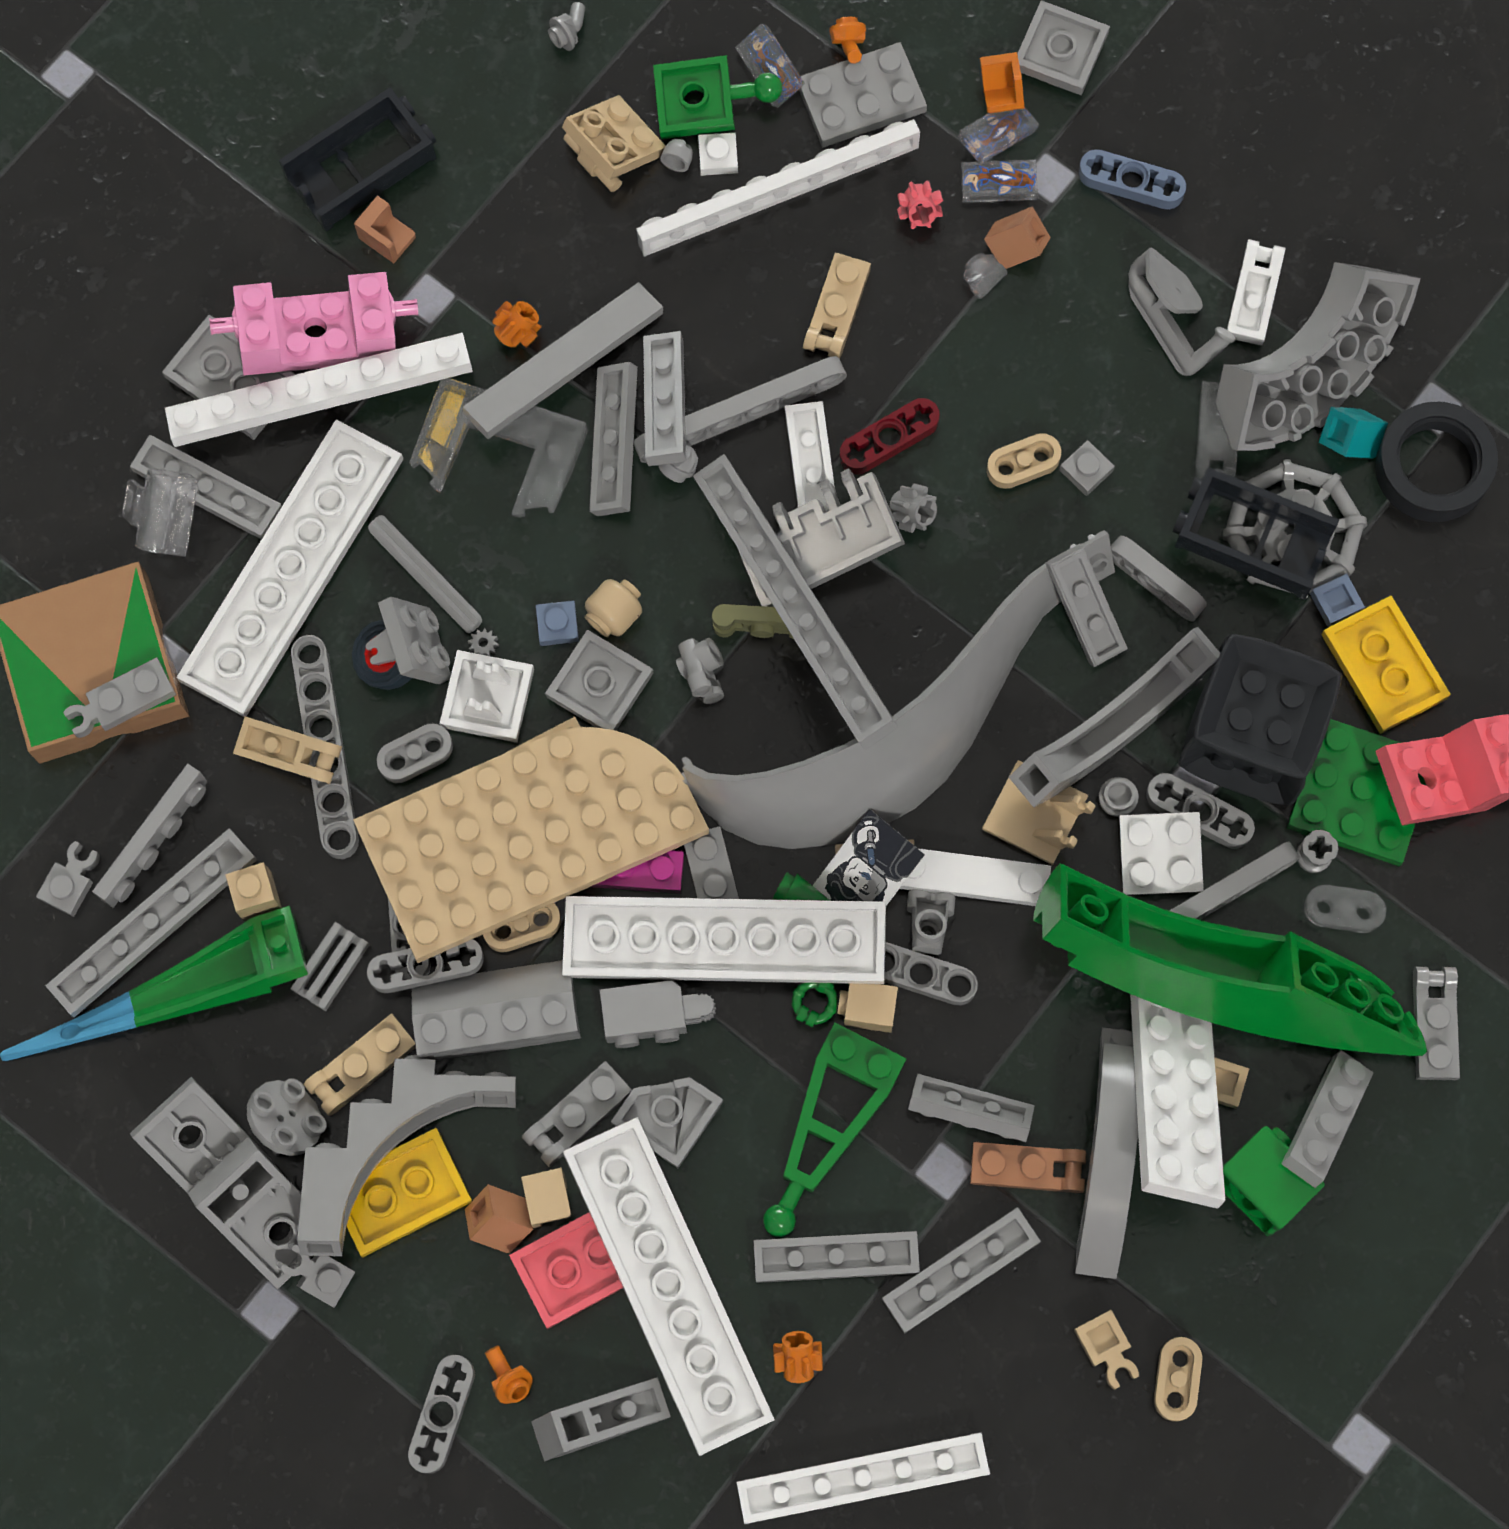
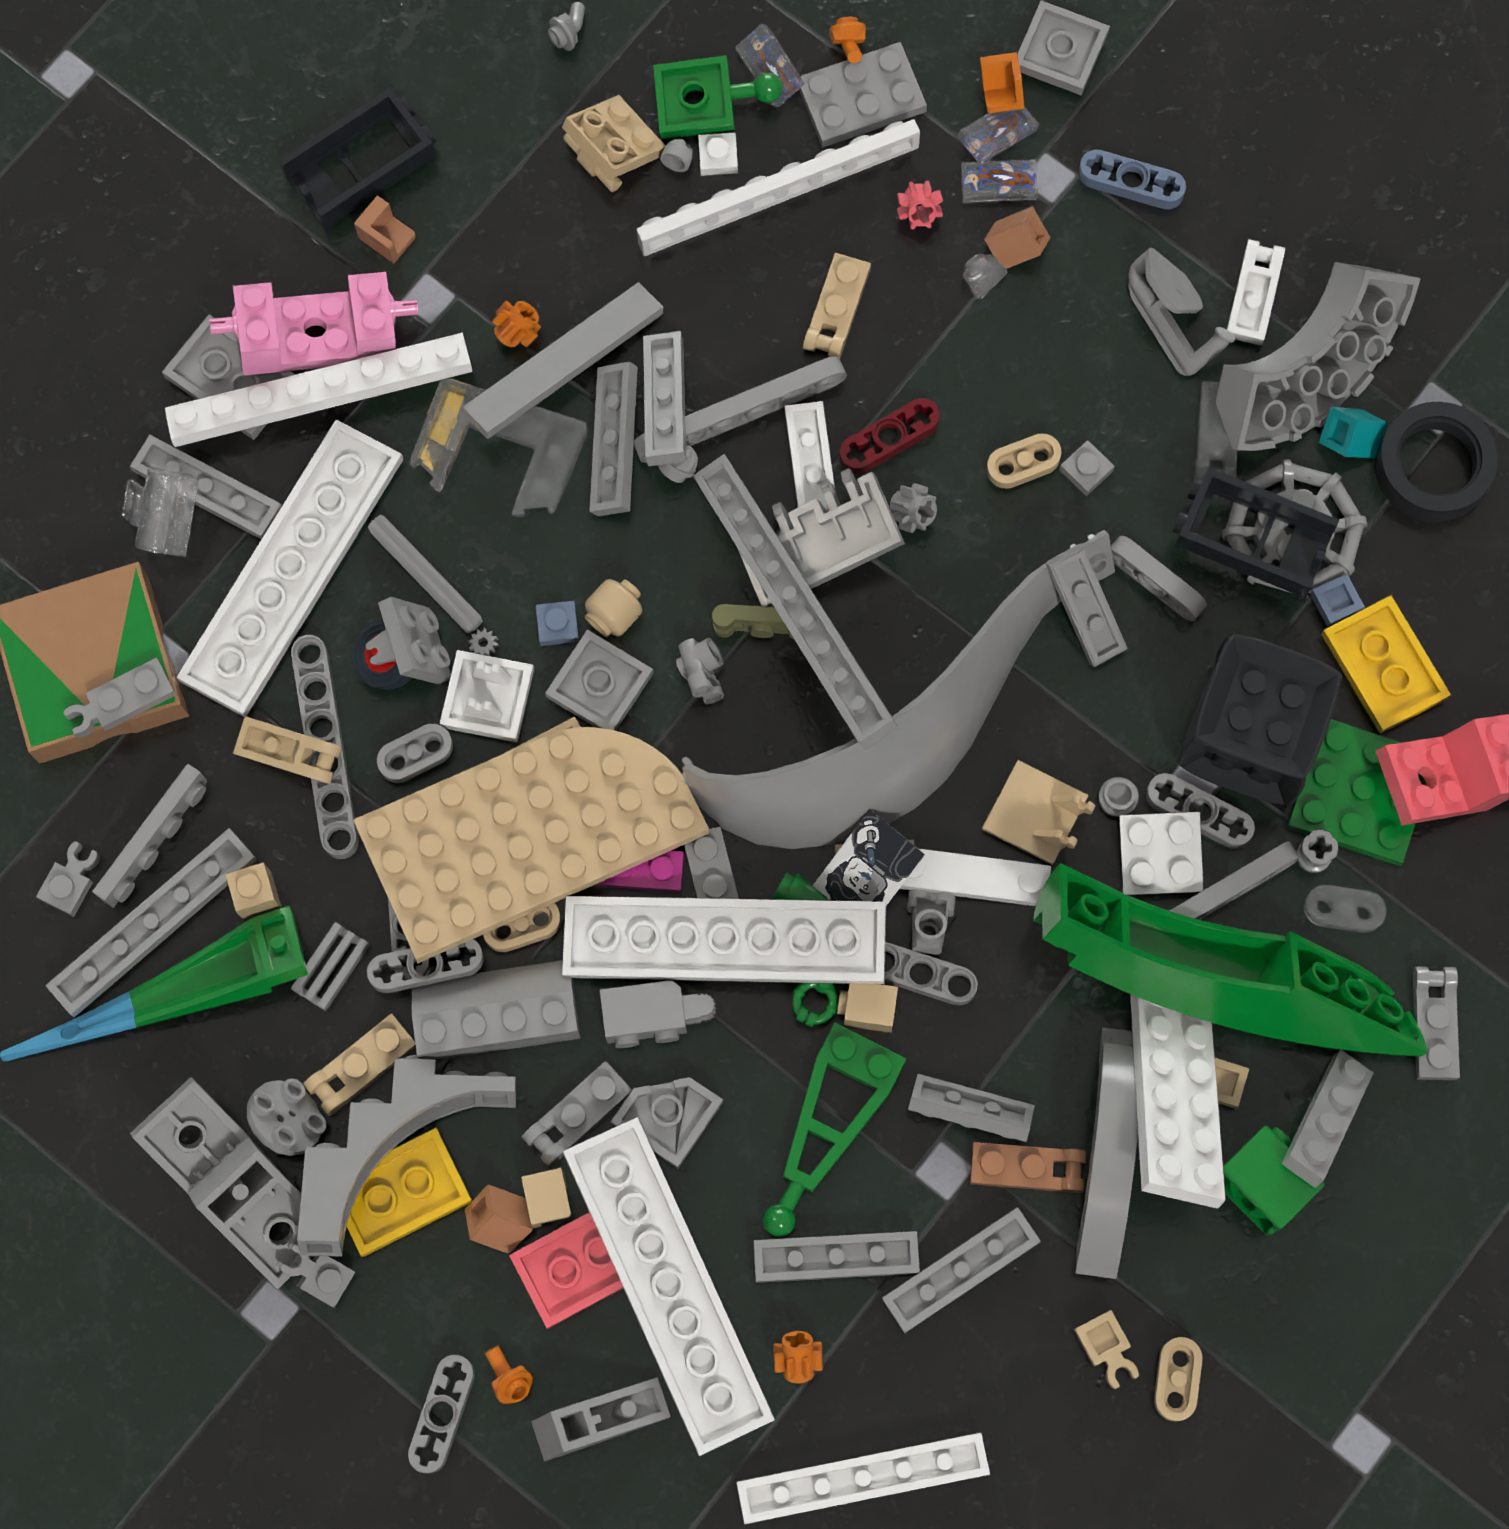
(1118, 723): light grey arch -> none

